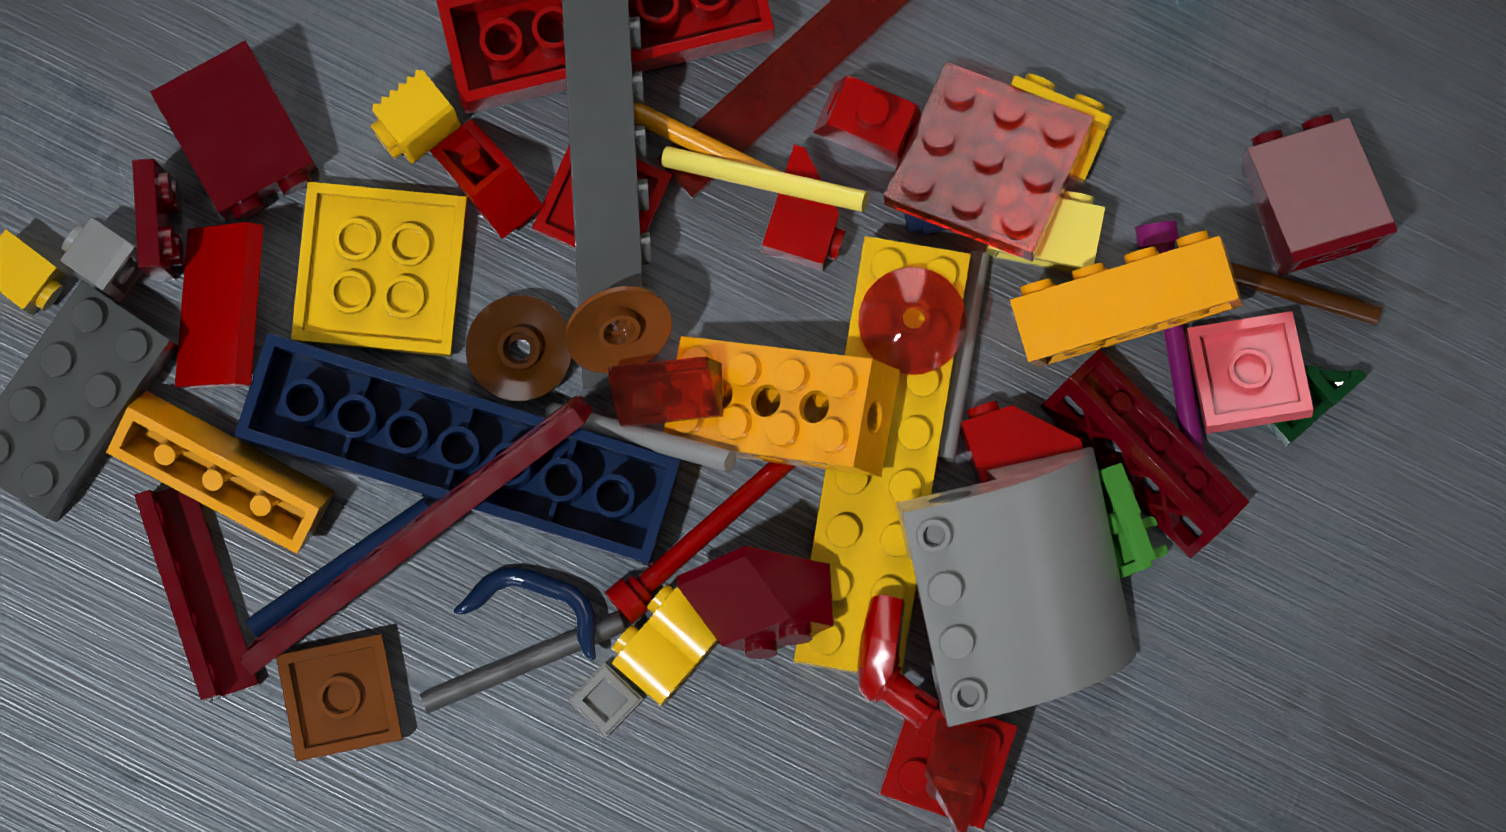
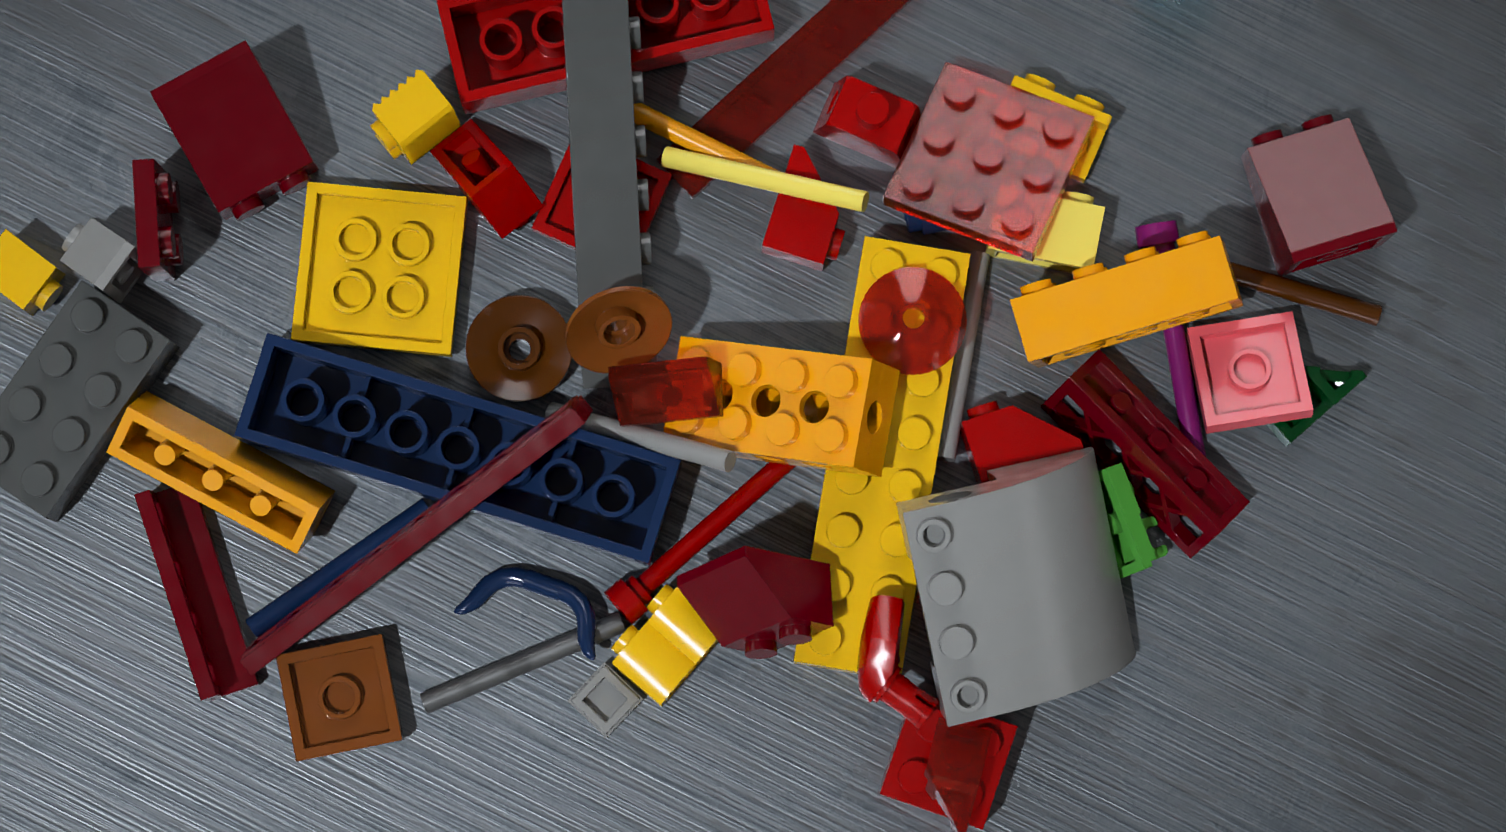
(219, 306): red tile -> none

